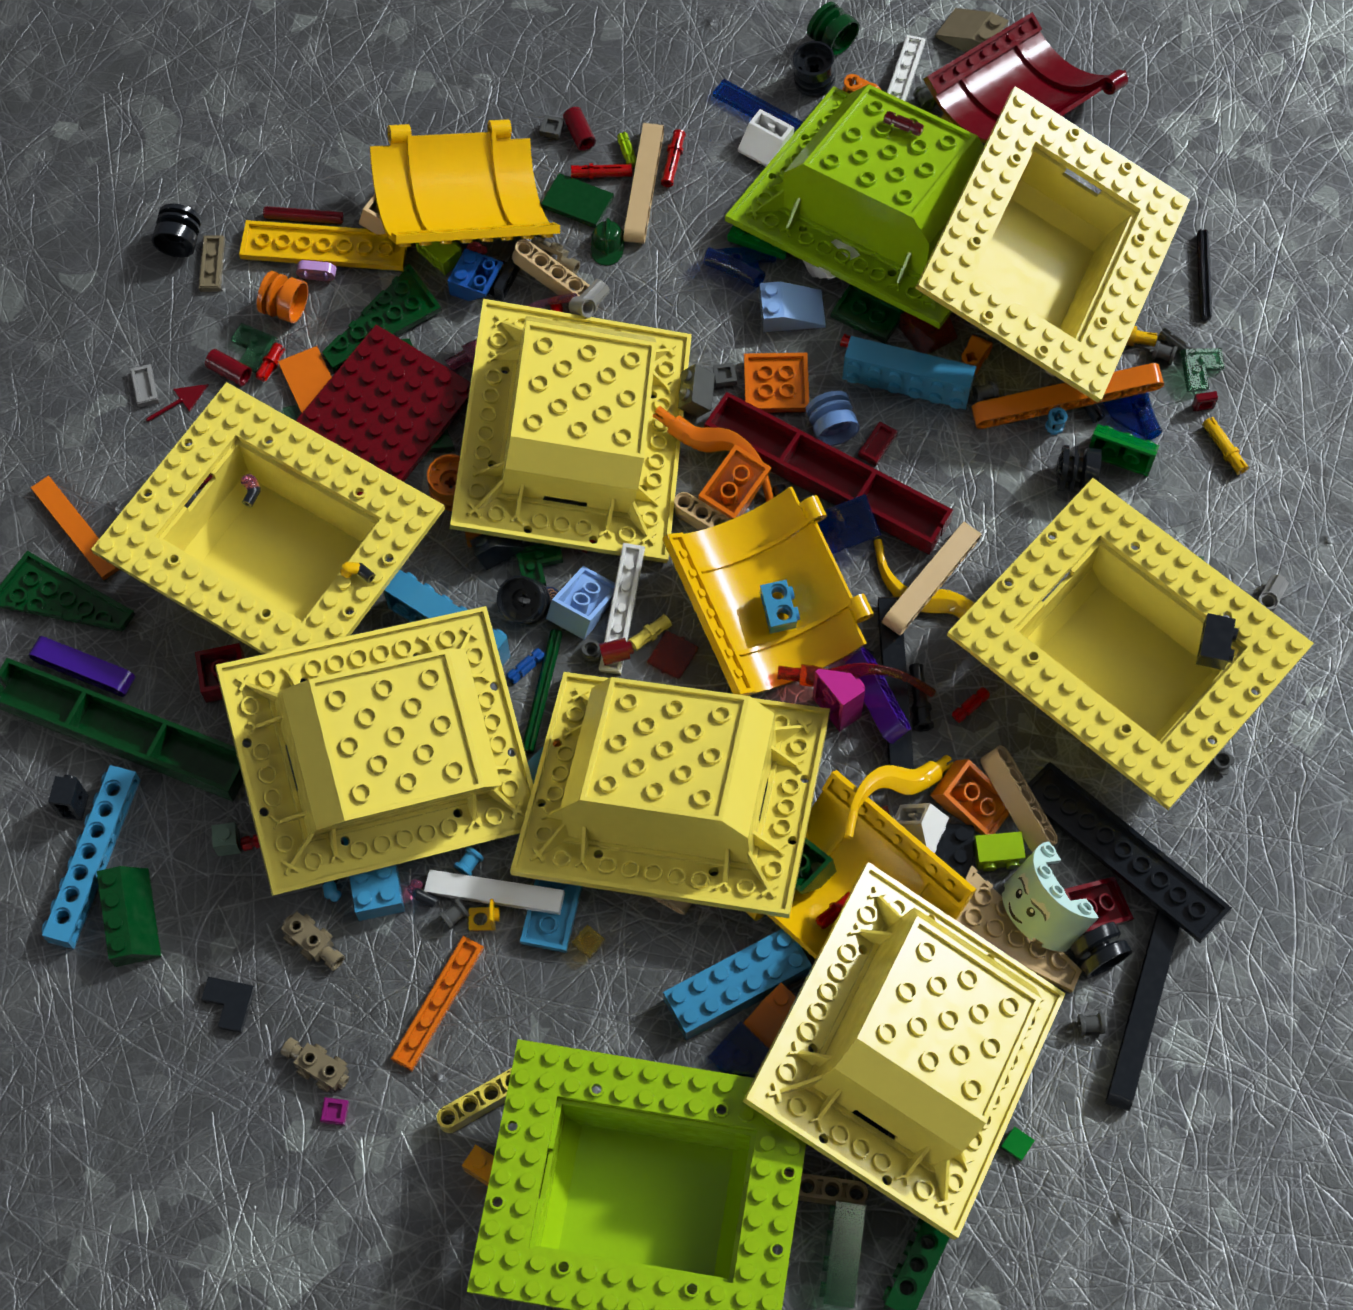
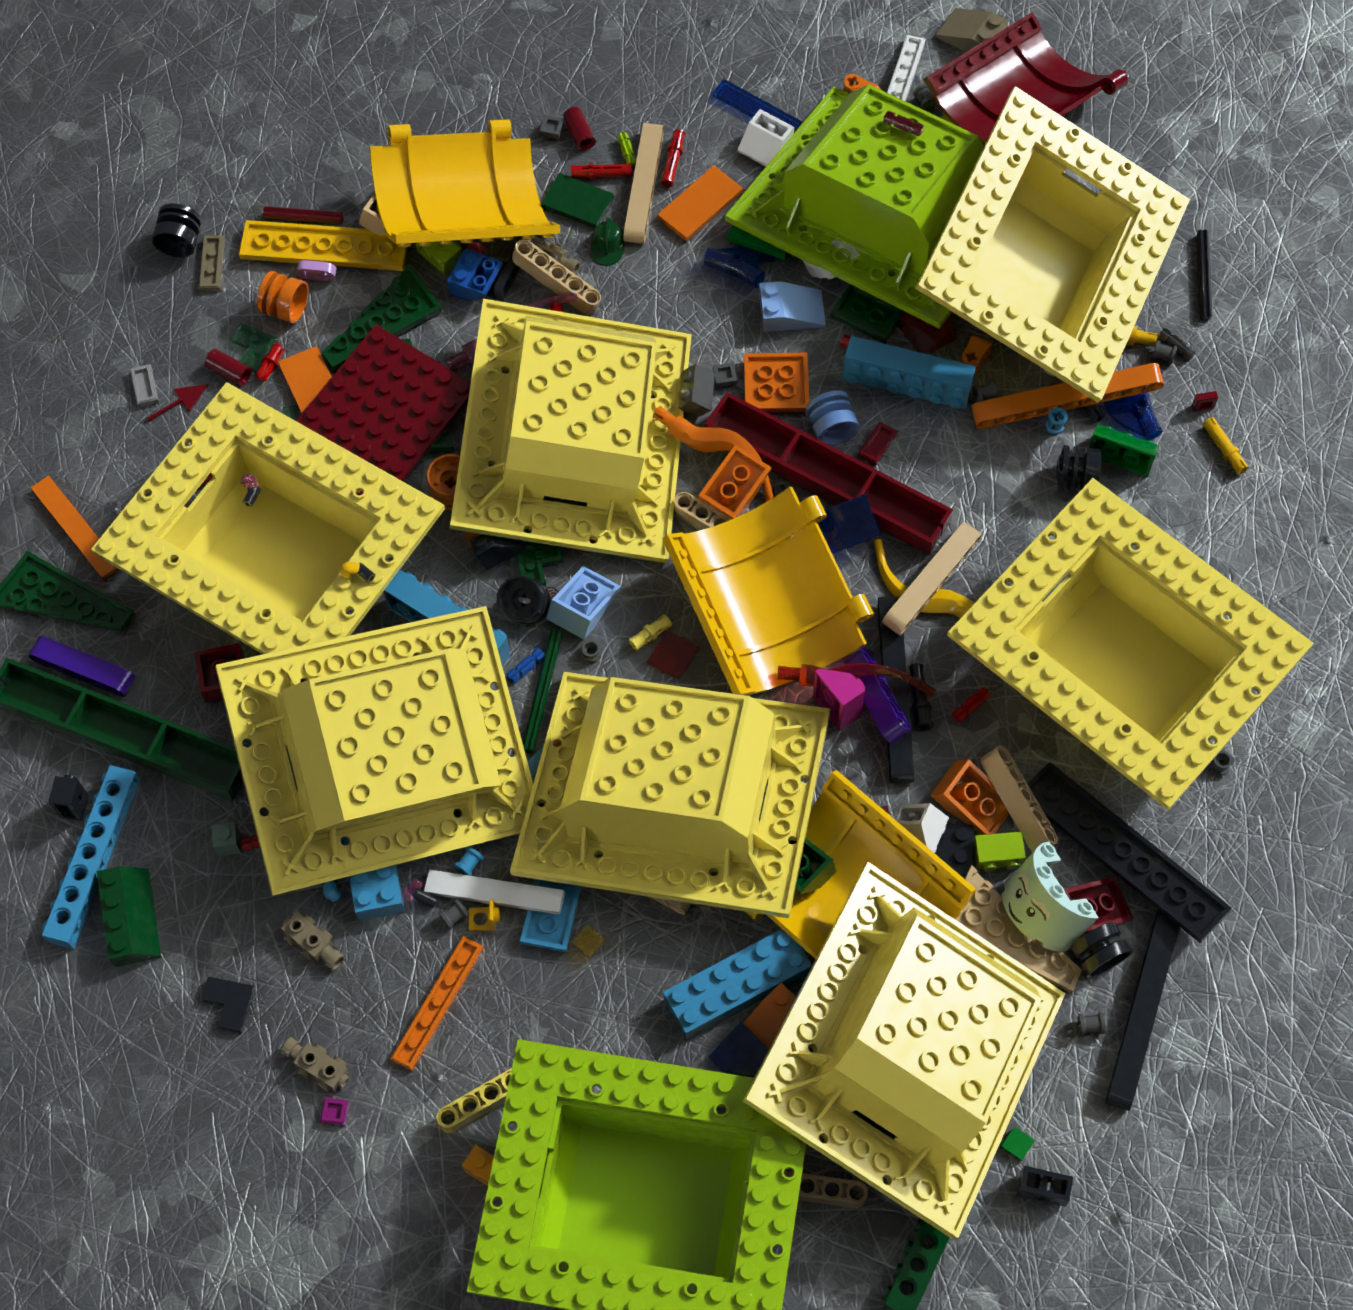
(586, 303): light grey piece -> none
(616, 651): dark red brick -> none
(623, 599): white tile -> none
(700, 203): none -> orange tile
(773, 606): dark azure brick -> none
(814, 68): black wheel -> none
(832, 912): red axle -> none
(833, 27): dark green wheel -> none
(844, 1253): clear green brick -> none
(897, 779): yellow animal -> none
(1044, 1186): none -> black brick
(1197, 363): clear green tile -> none
(1216, 641): black brick -> none
(1273, 591): light grey piece -> none

